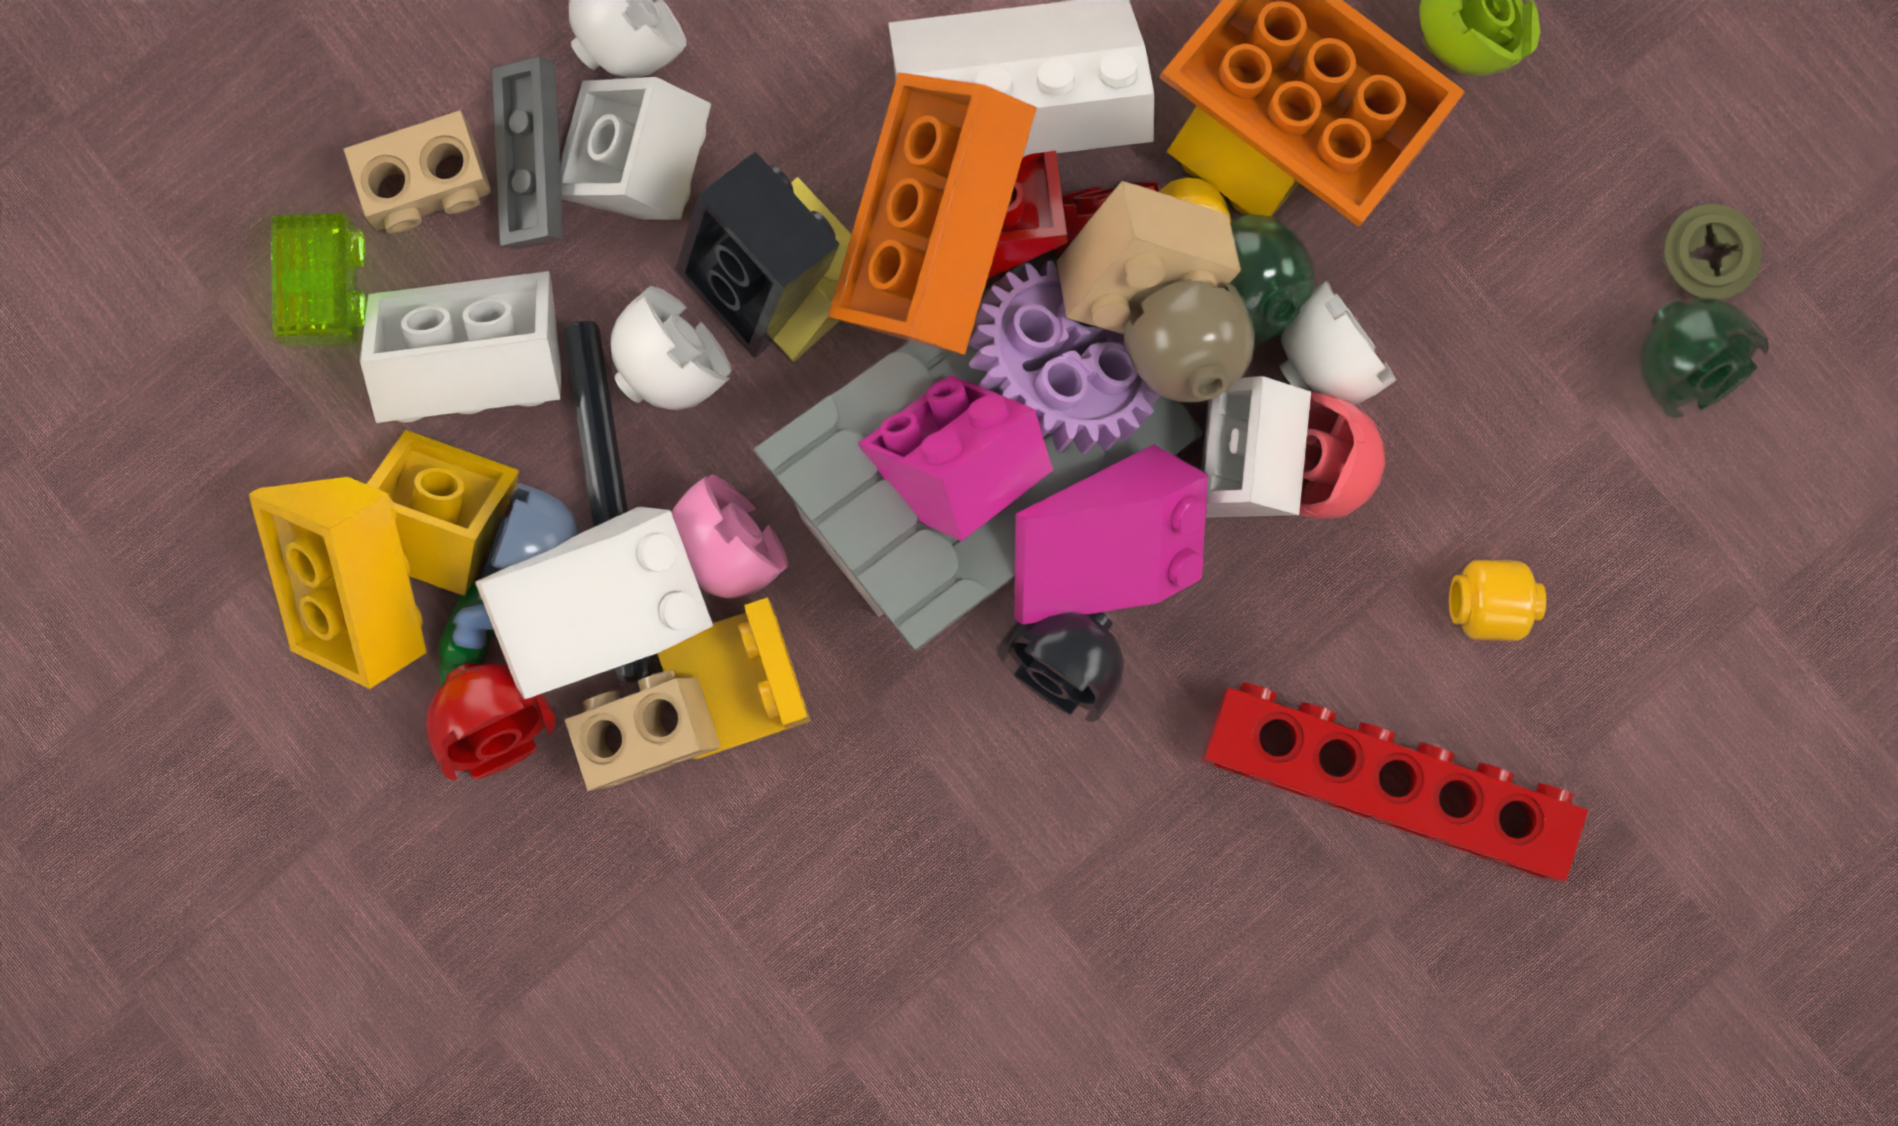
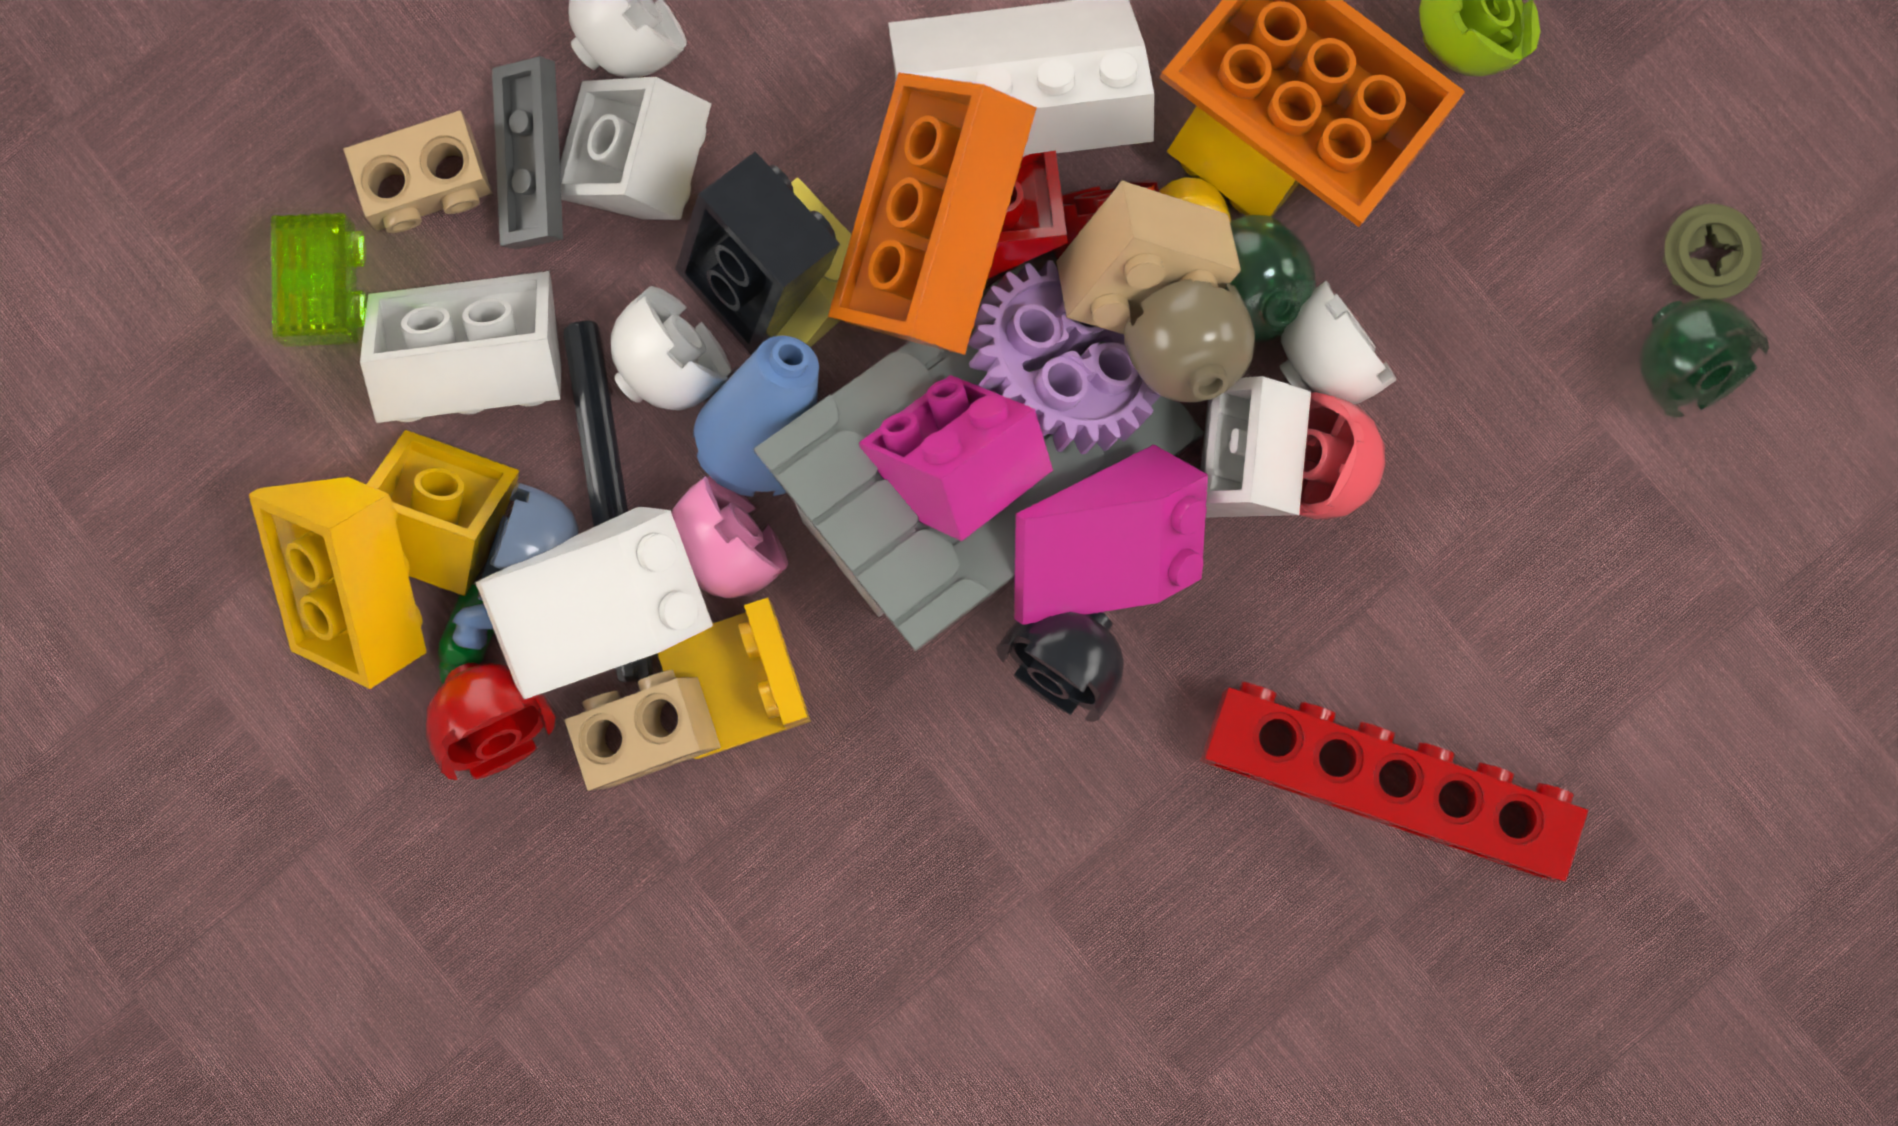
(752, 406): none -> medium blue cone
(1496, 600): yellow head -> none

